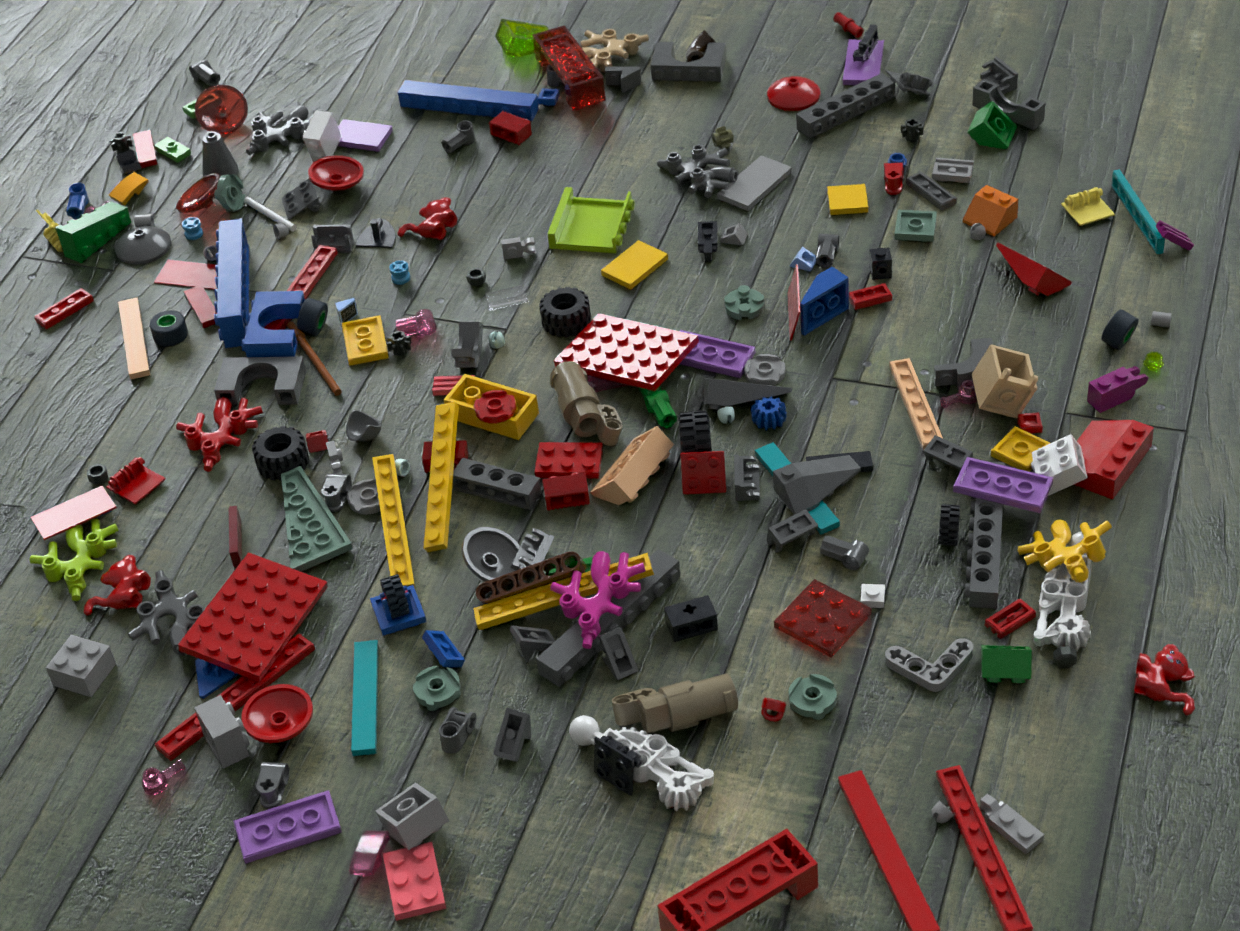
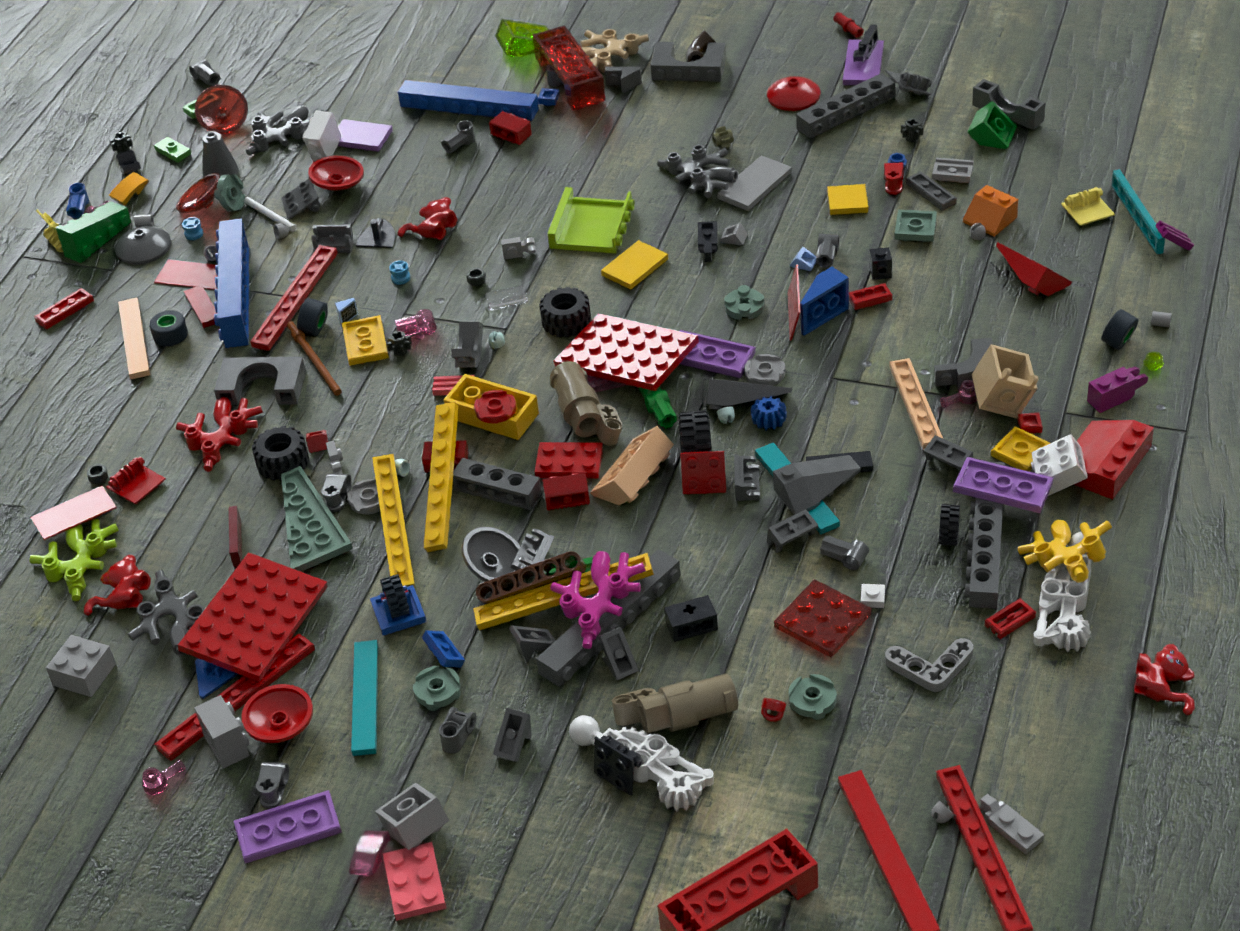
(145, 148): tile -> none
(267, 308): blue arch -> none
(362, 427): dark grey helmet -> none
(1000, 74): dark grey hinge -> none
(1006, 662): green slope -> none
(1064, 657): pearl dark grey tile -> none

